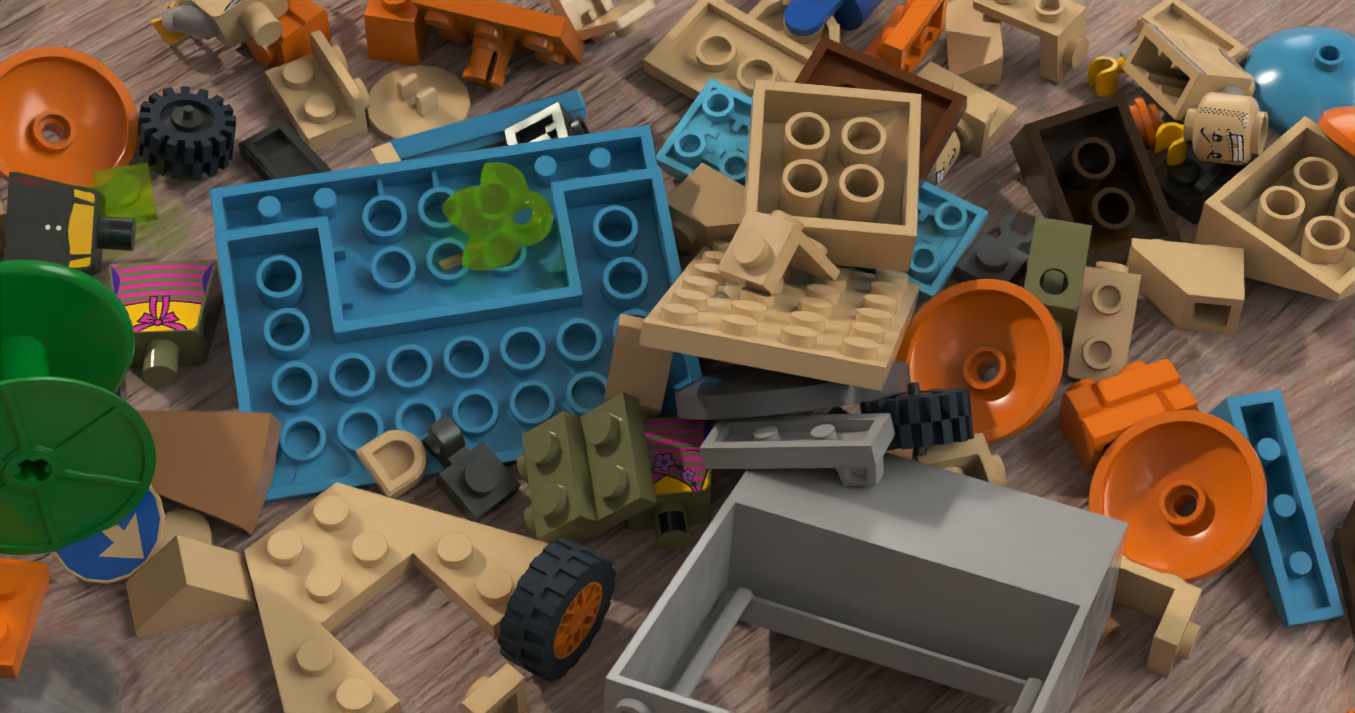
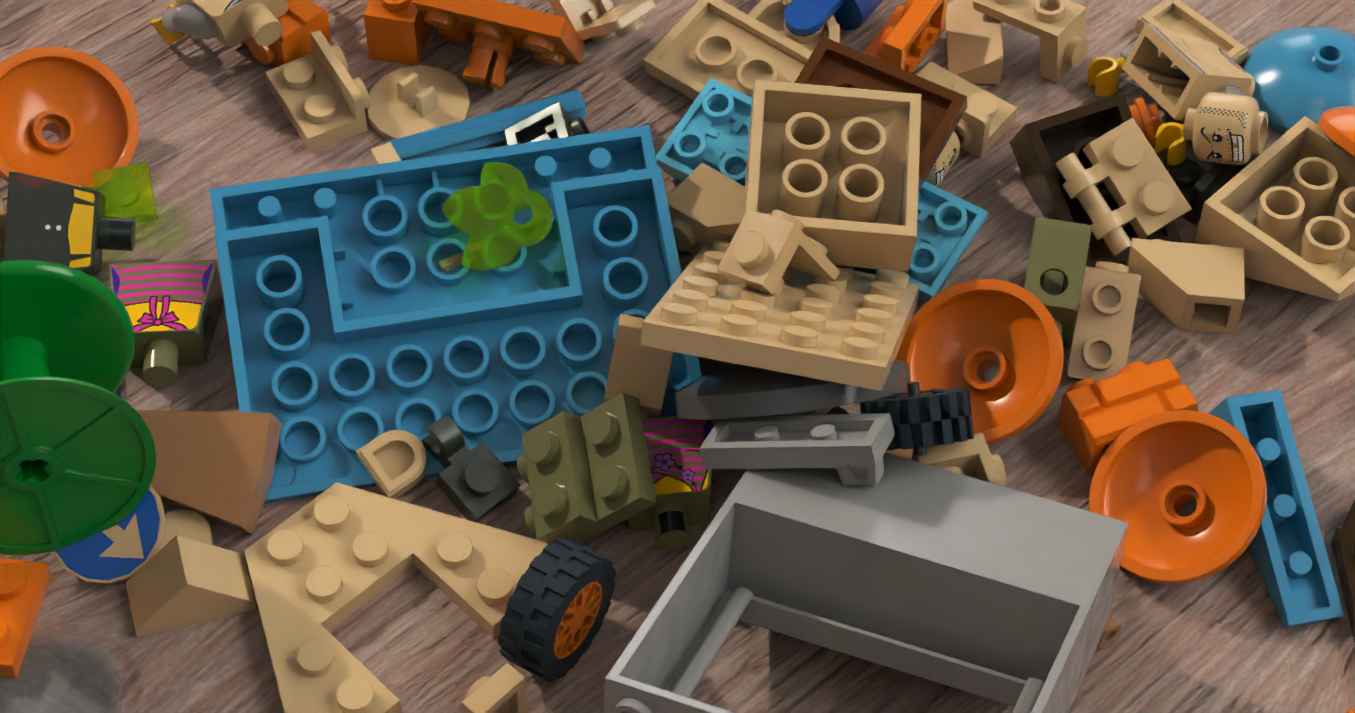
(186, 133): black wheel -> none
(280, 153): pearl dark grey tile -> none
(998, 257): dark grey plate -> none
(1135, 180): none -> tan plate
(1166, 599): tan bracket -> none

